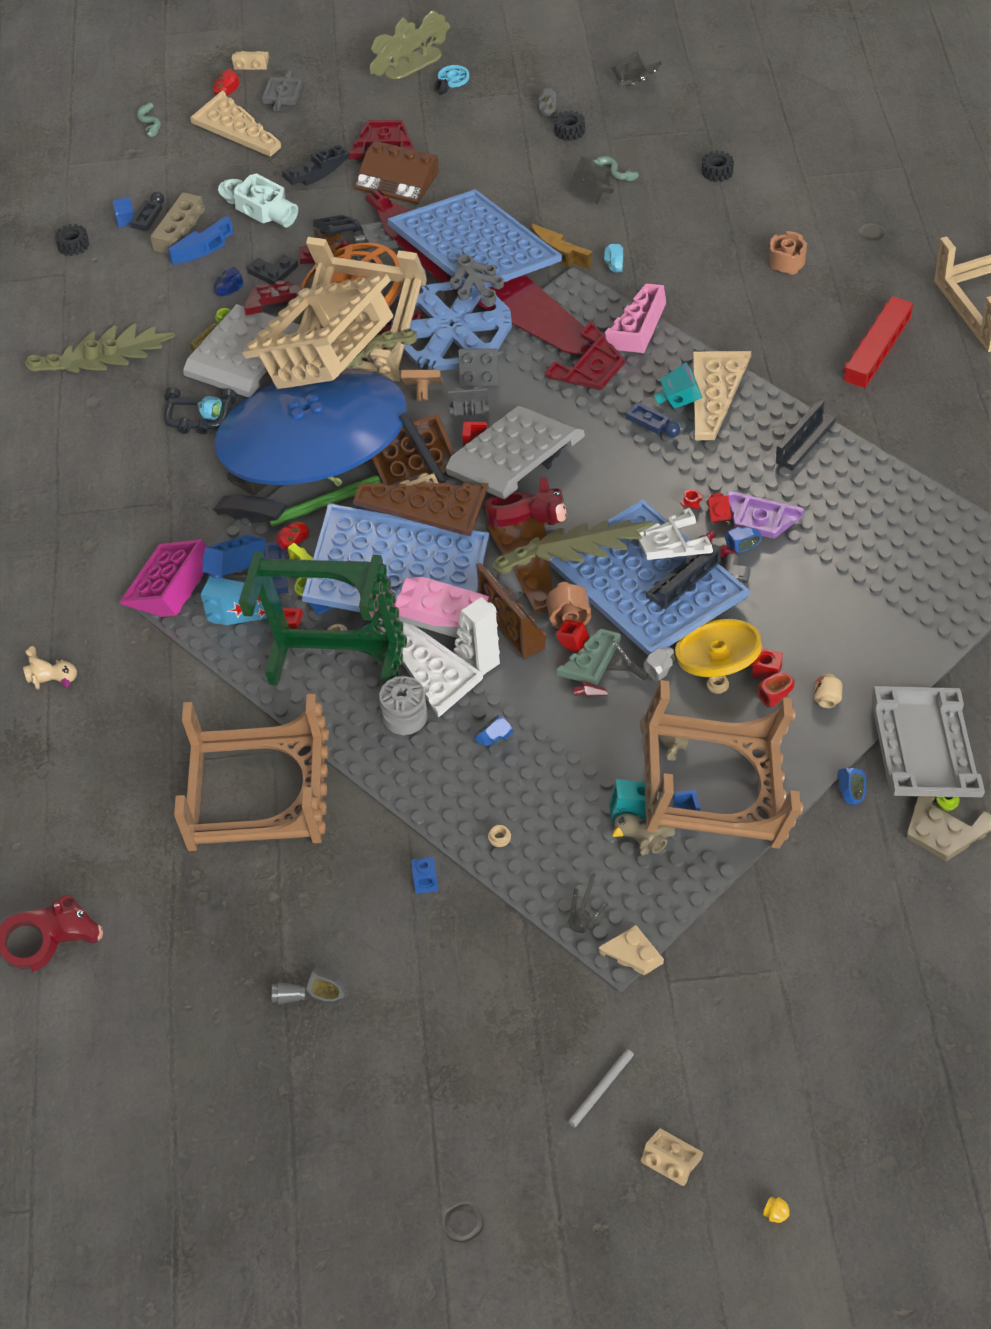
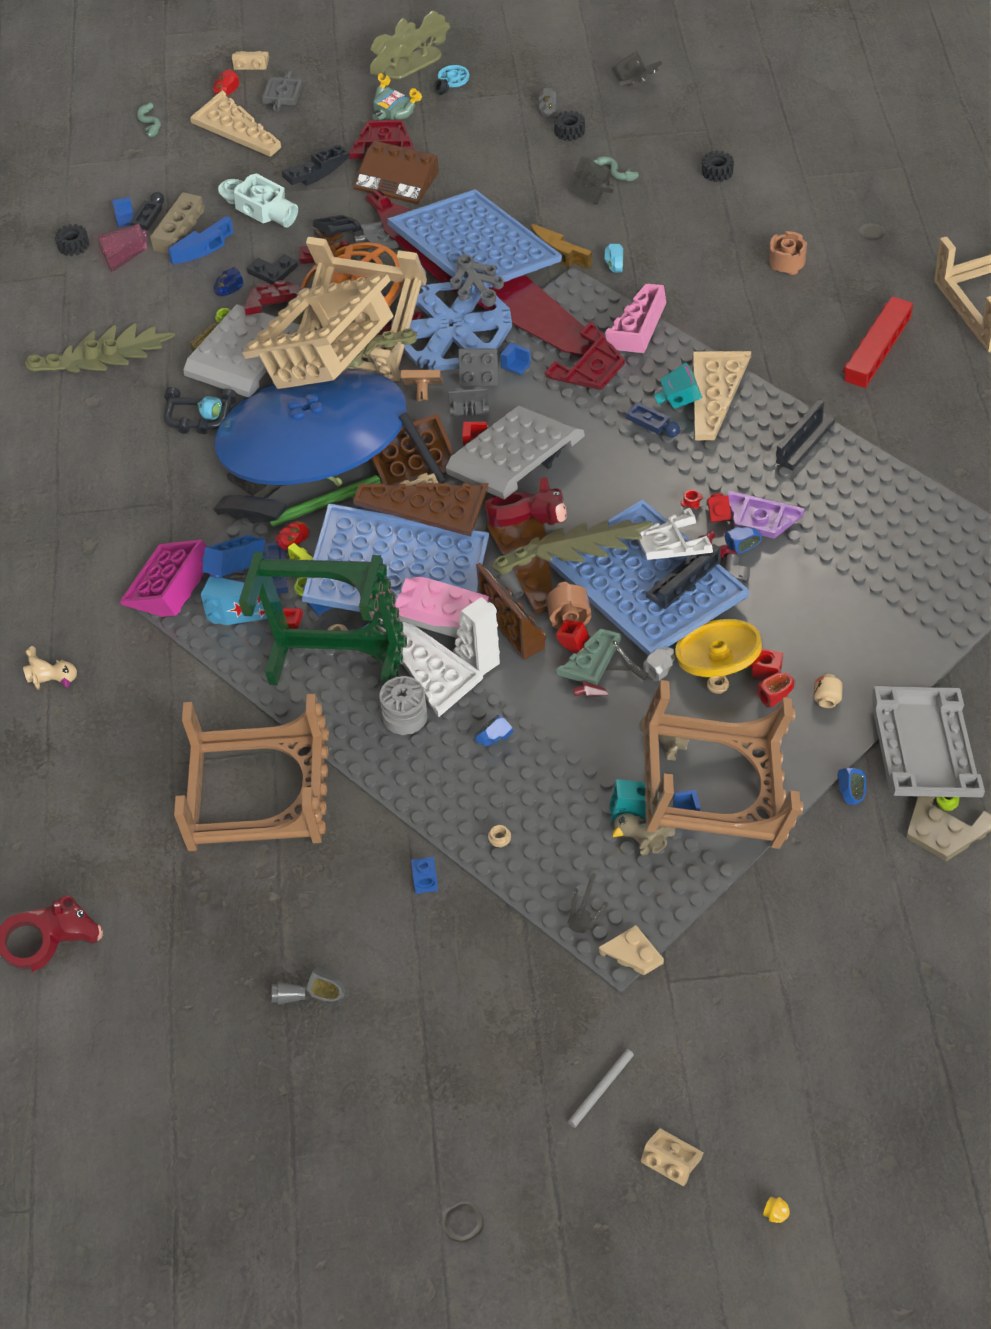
(123, 245): none -> clear pink slope
(391, 104): none -> torso
(515, 358): none -> blue panel

